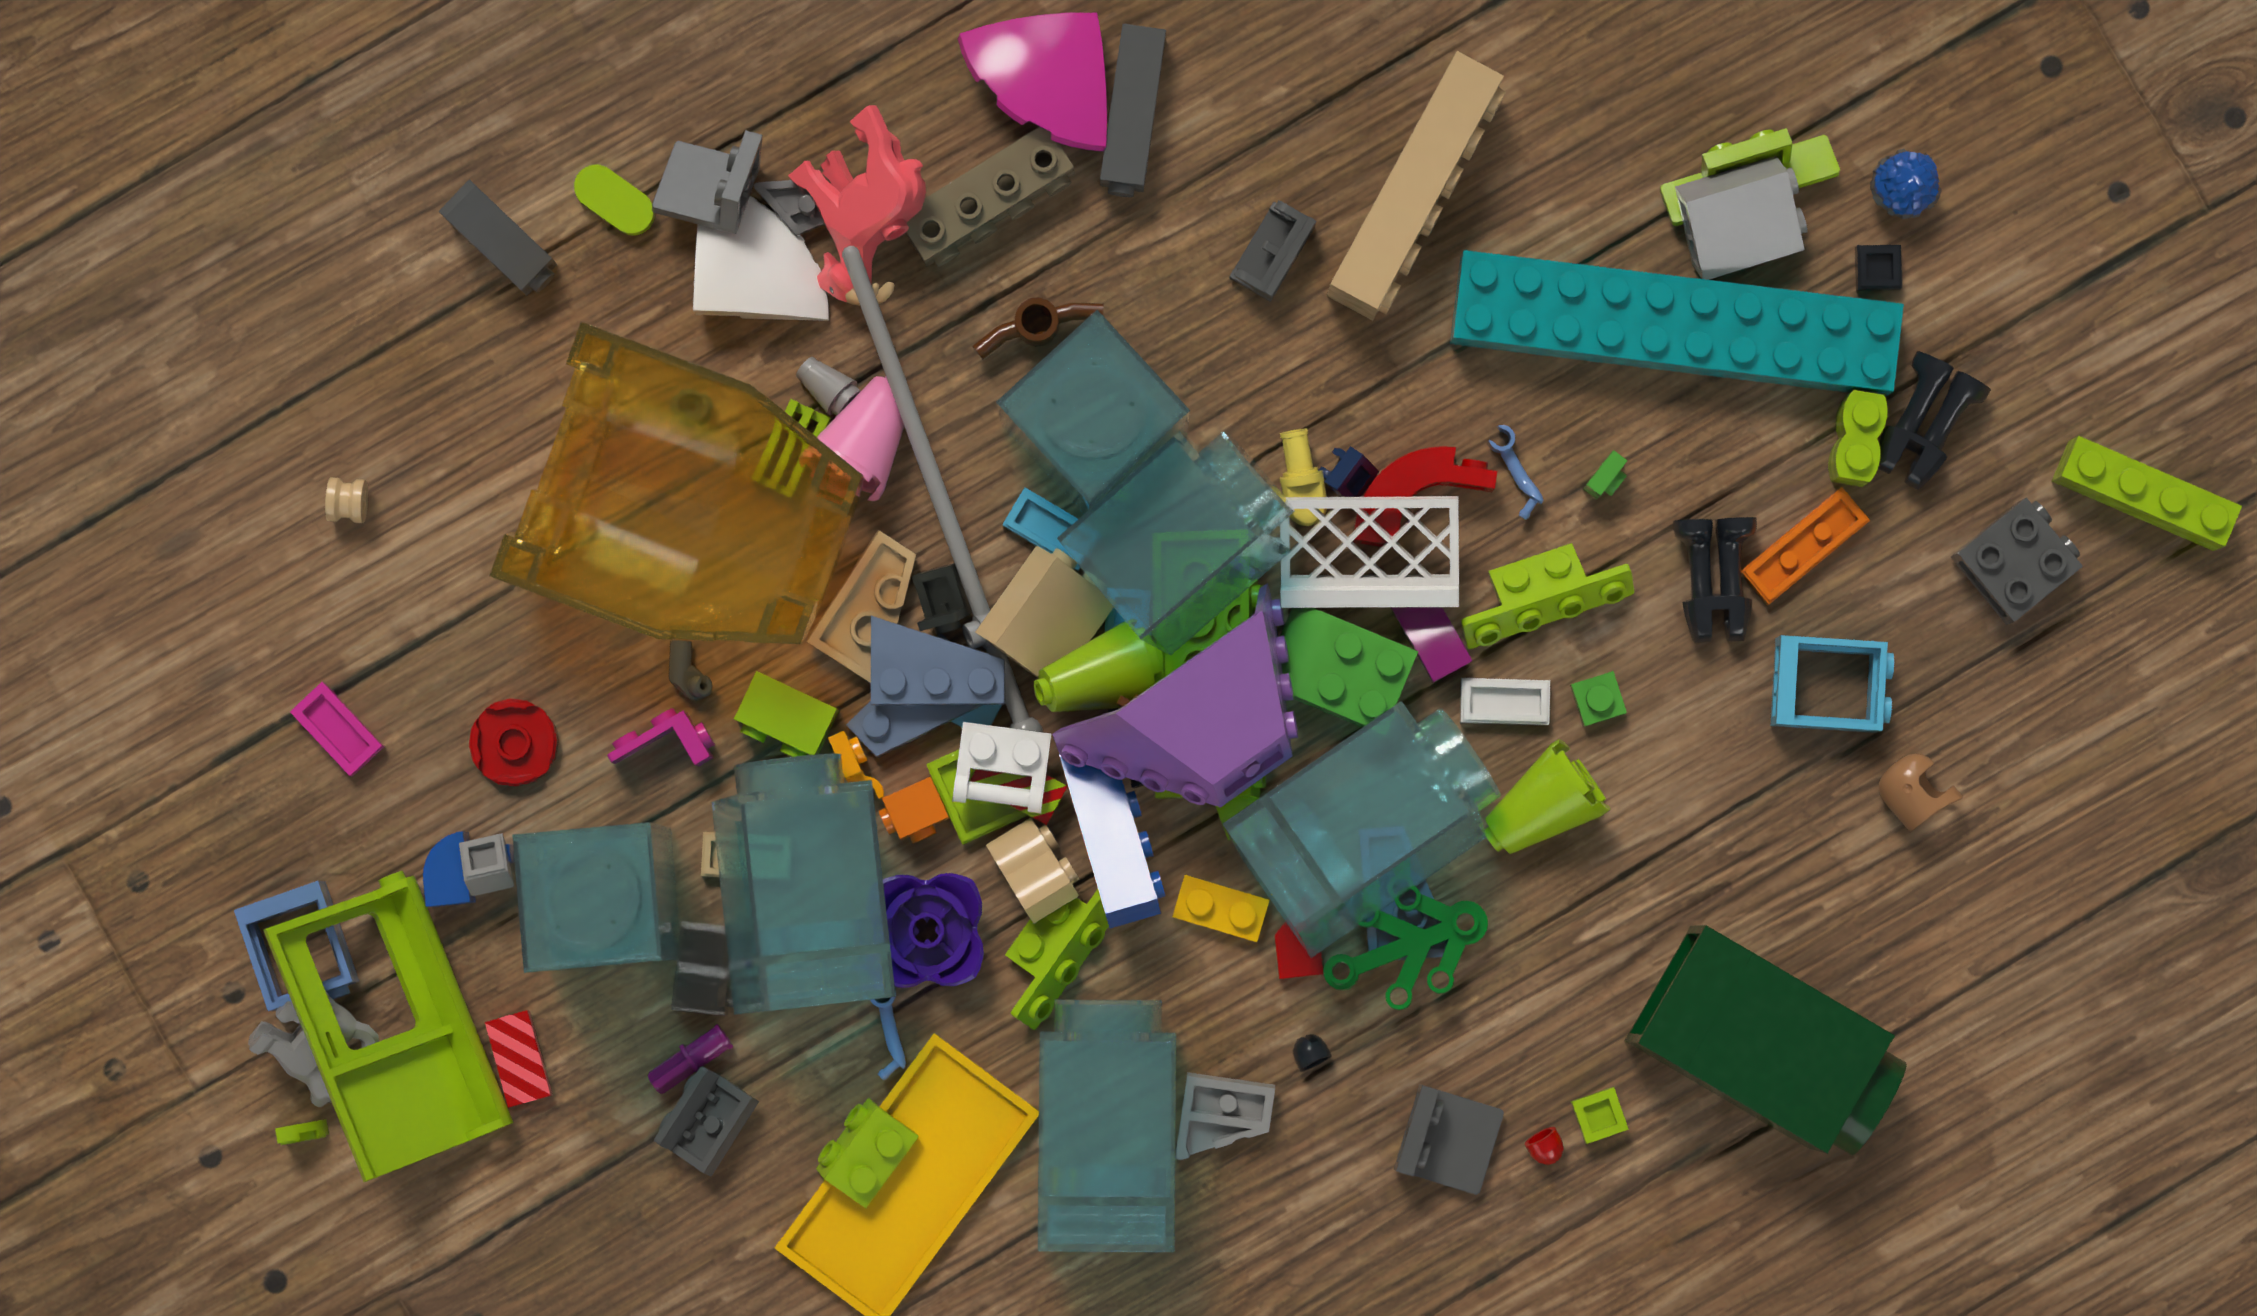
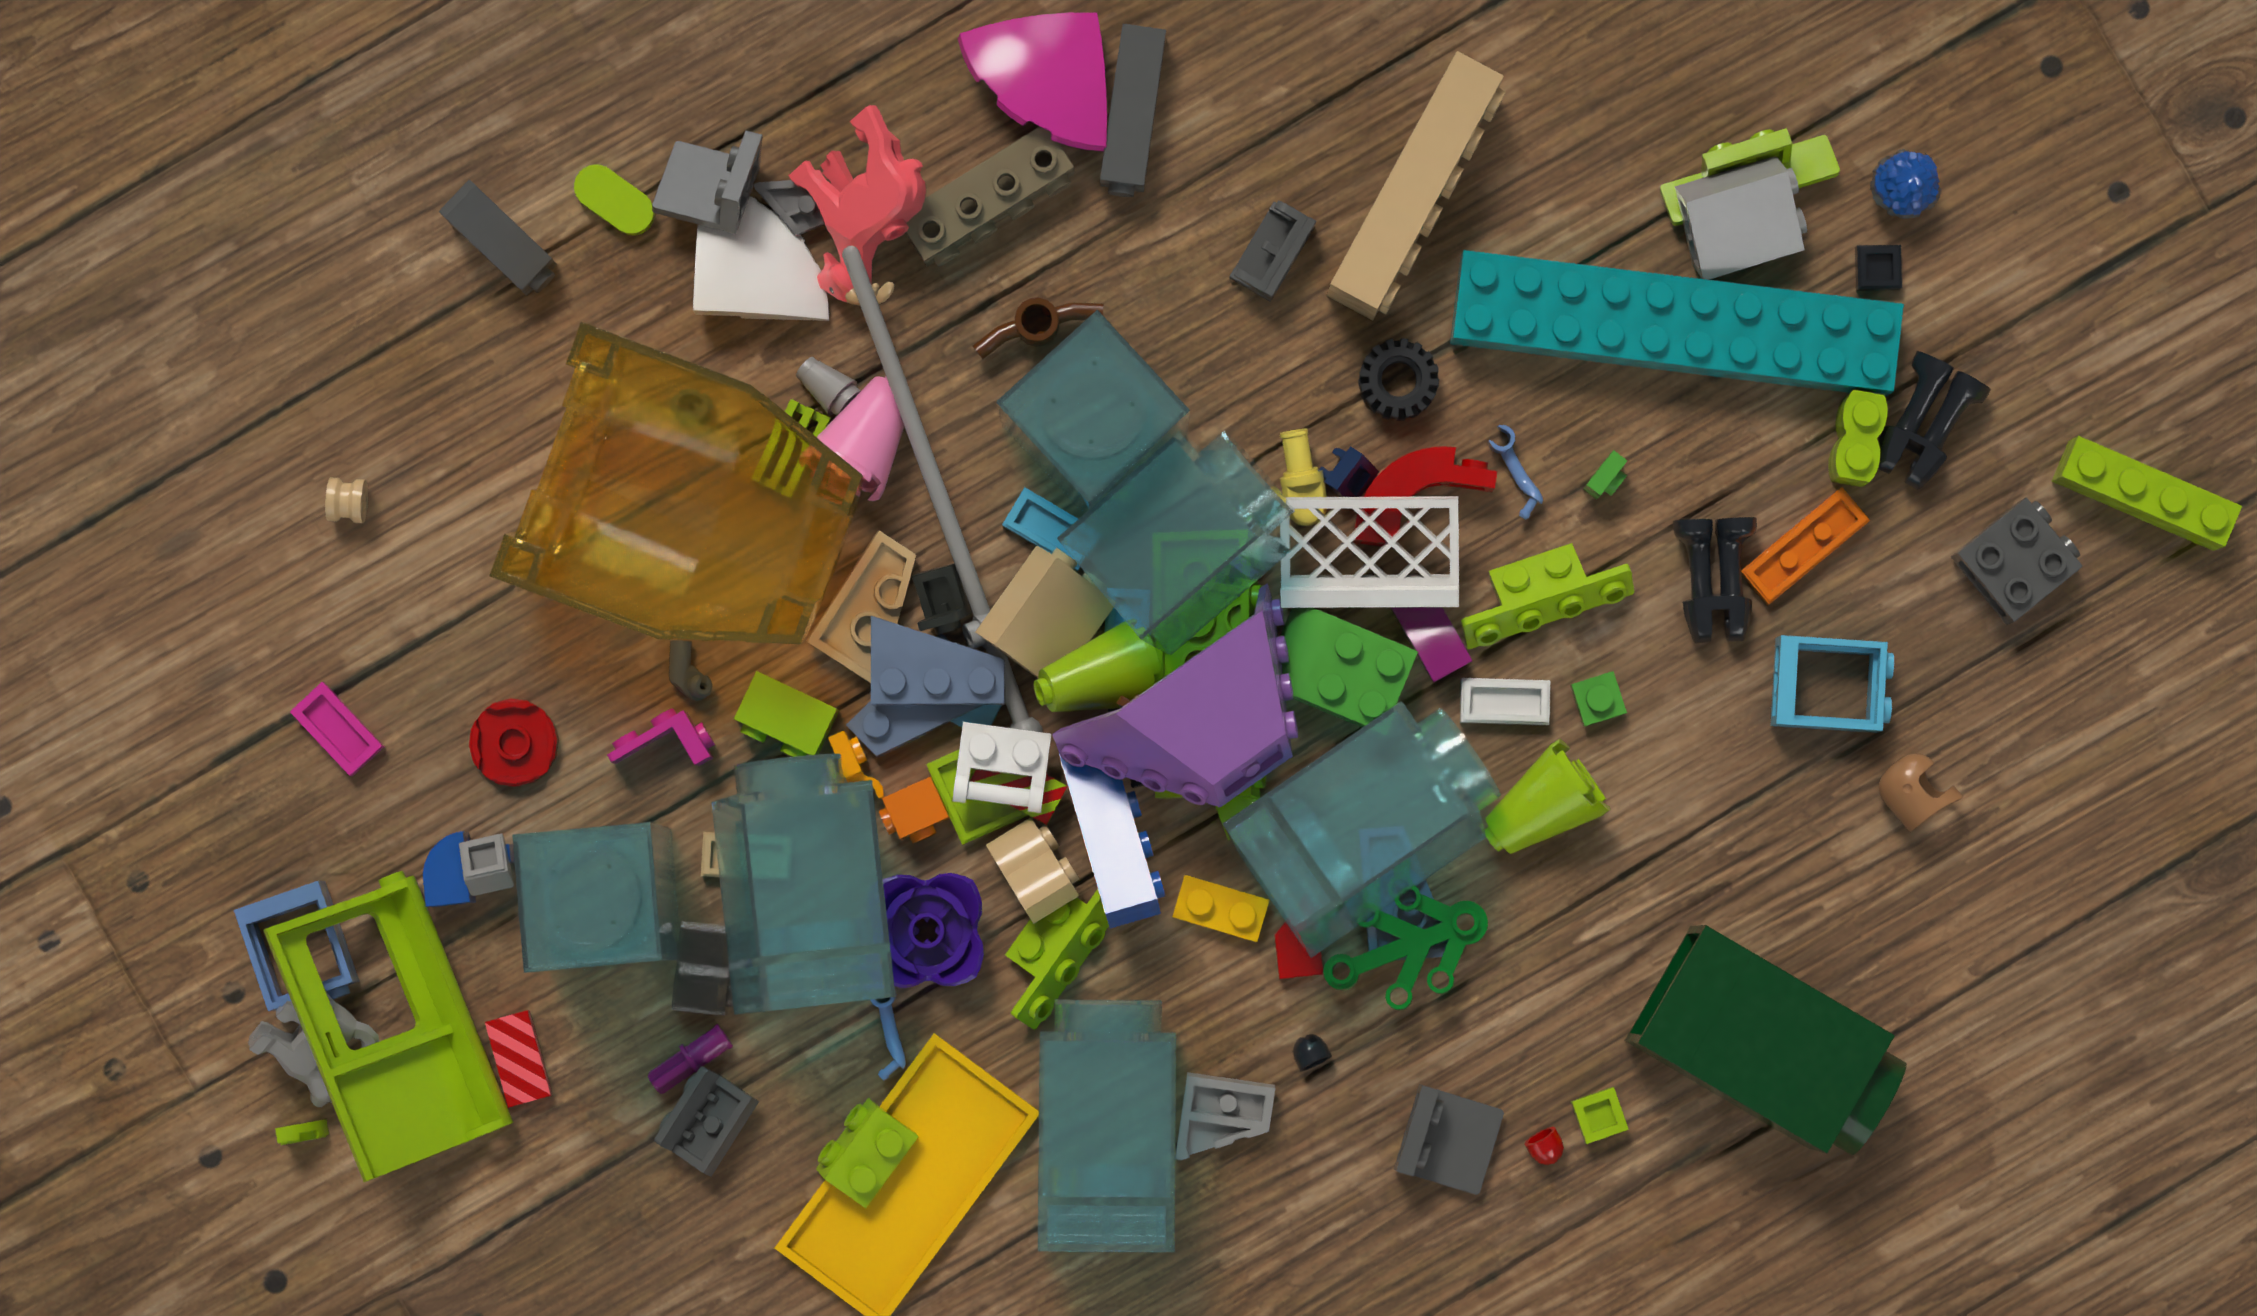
(1398, 406): none -> black tyre

